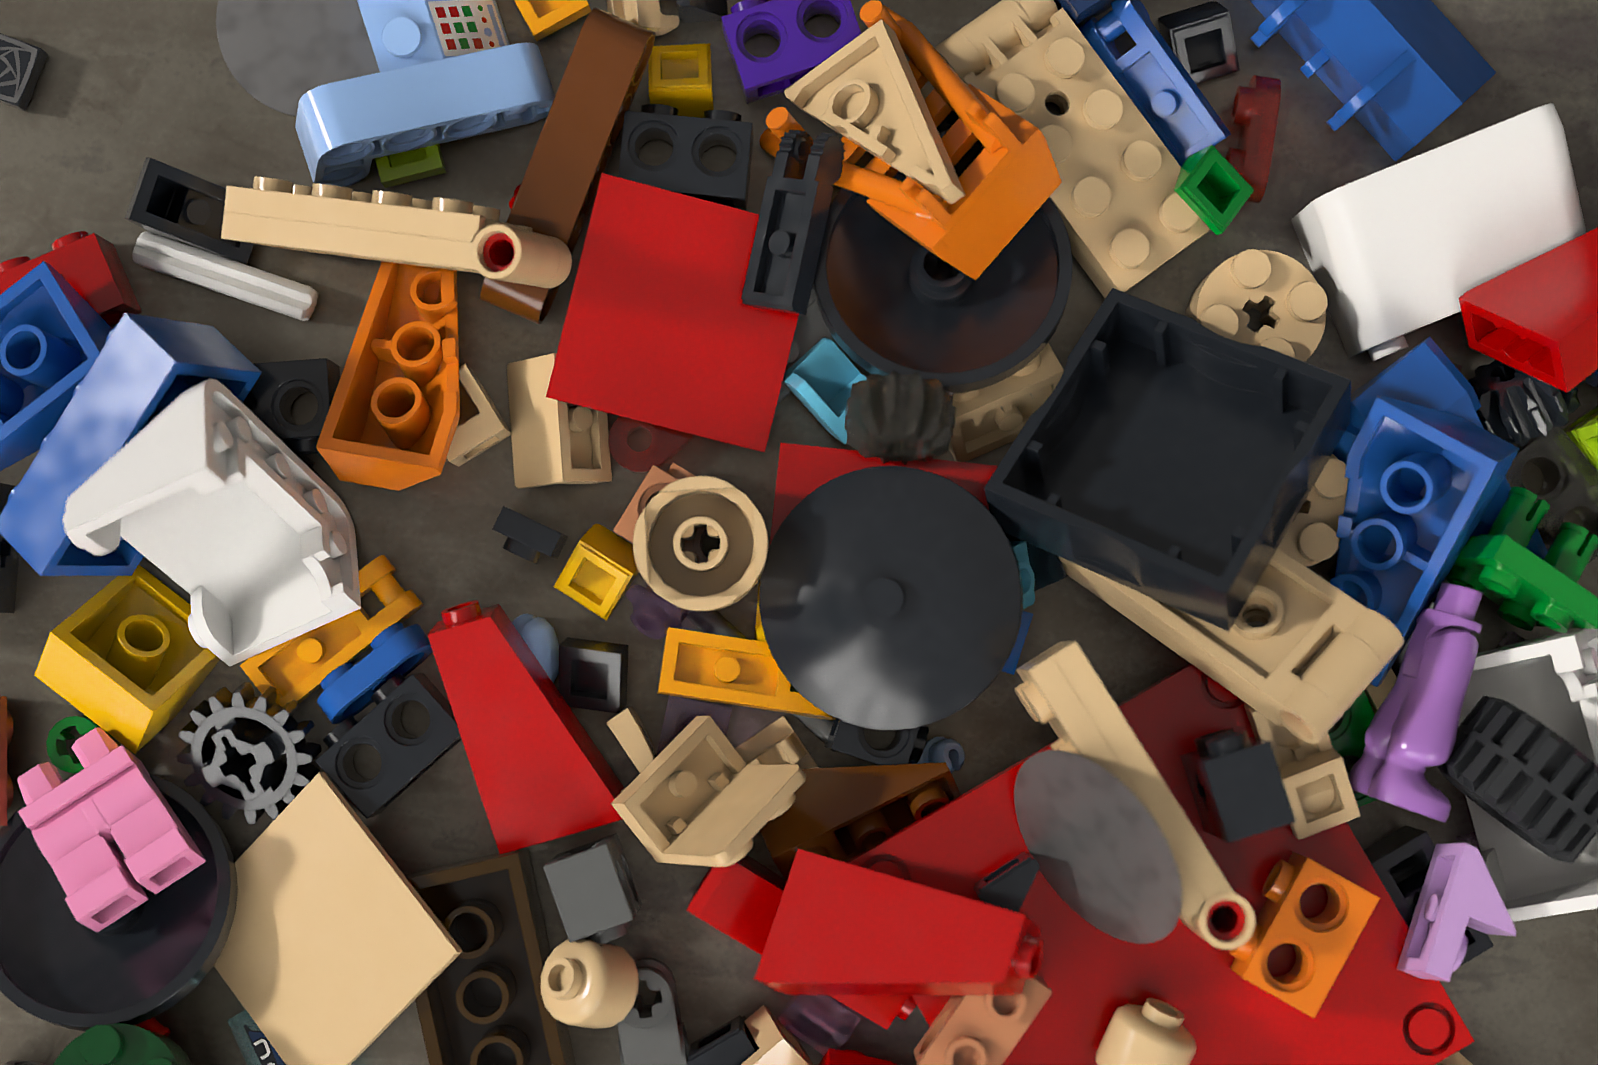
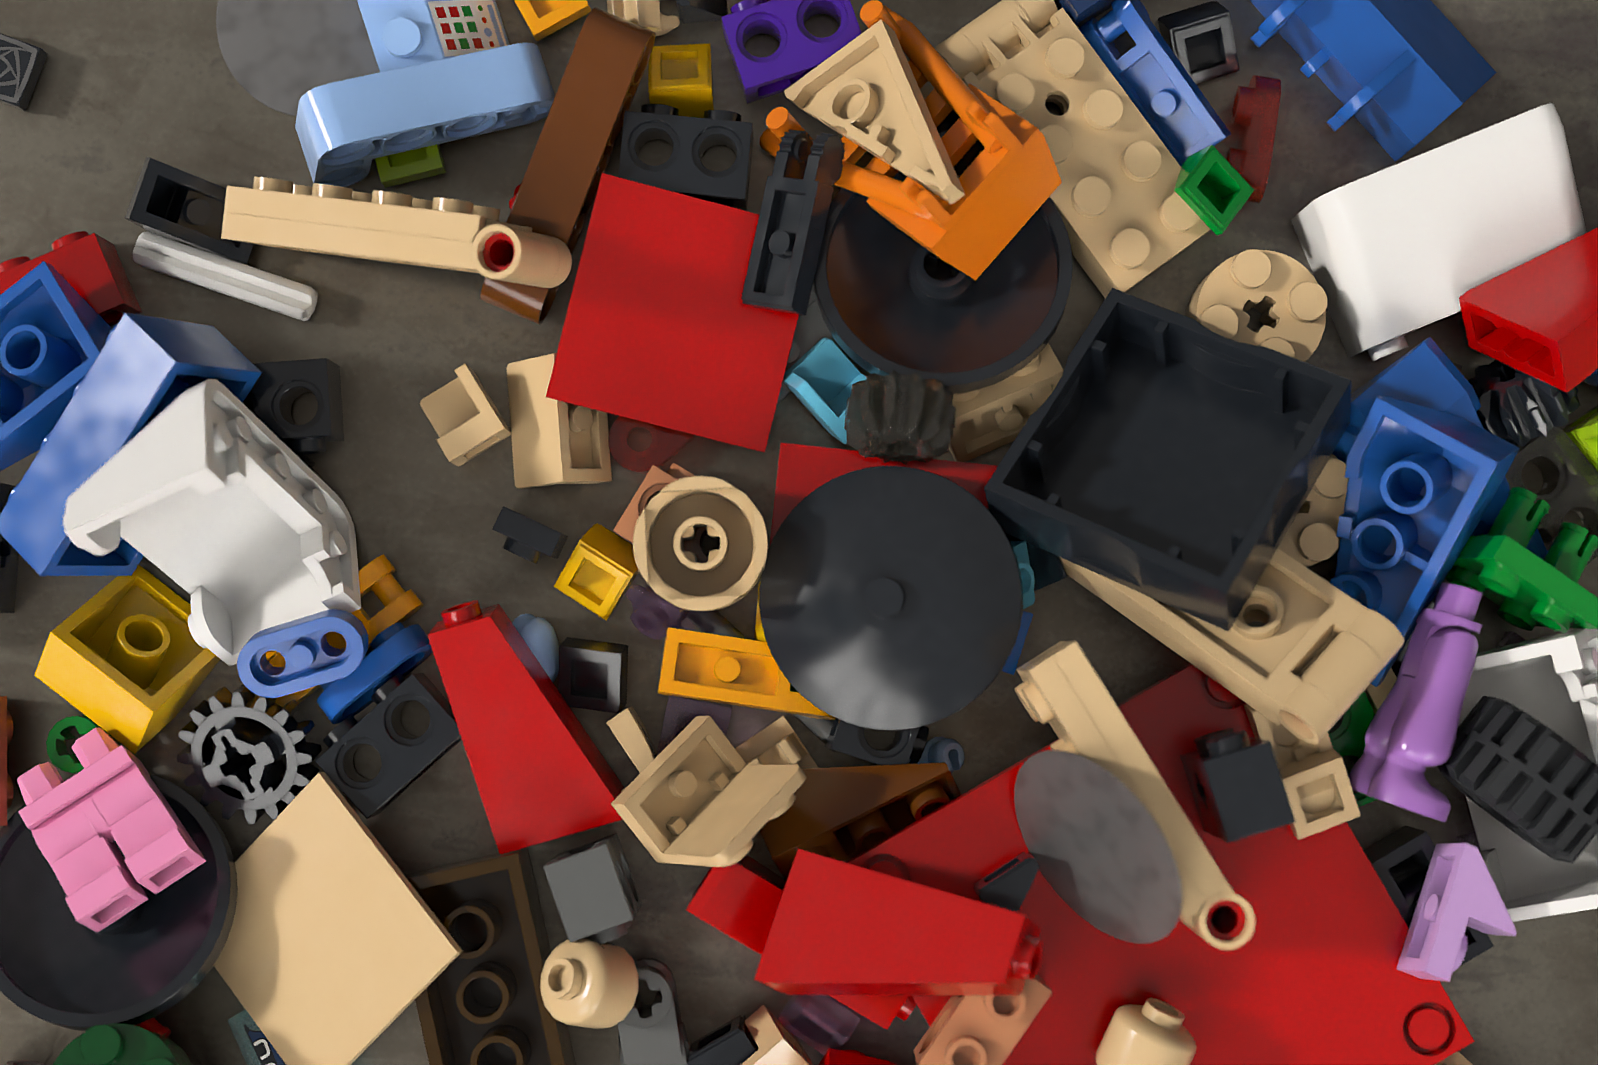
(306, 653): none -> plate
(398, 383): orange wedge -> none
(1318, 941): orange brick -> none

